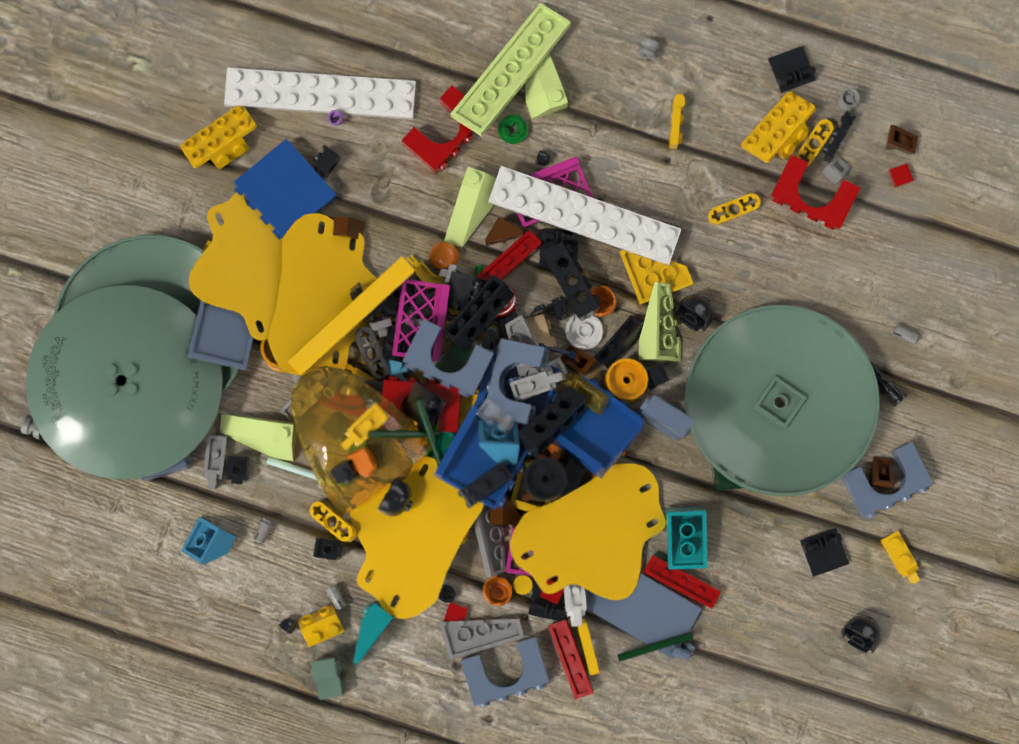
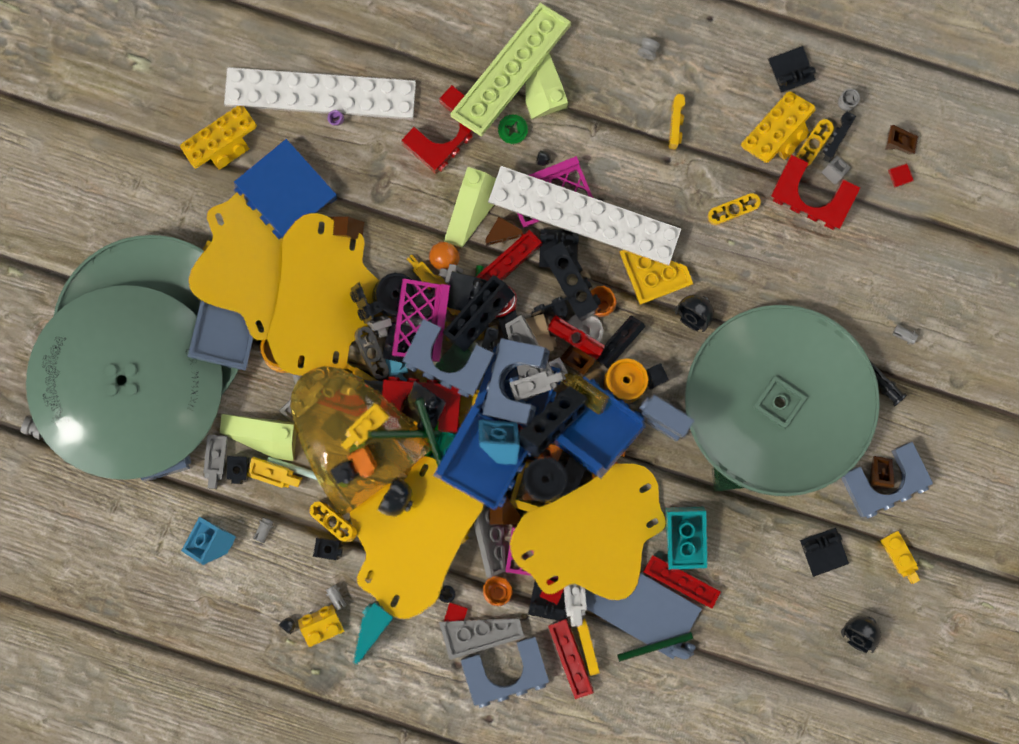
(272, 473): none -> yellow hinge
(326, 161): black brick -> none
(328, 677): sand green brick -> none
(351, 315): yellow tile -> none
(486, 484): black plate -> none
(492, 412): clear plate -> none
(522, 584): yellow tile -> none
(565, 331): none -> red piece
(571, 354): dark blue hinge -> none
(658, 335): yellowish green wedge -> none

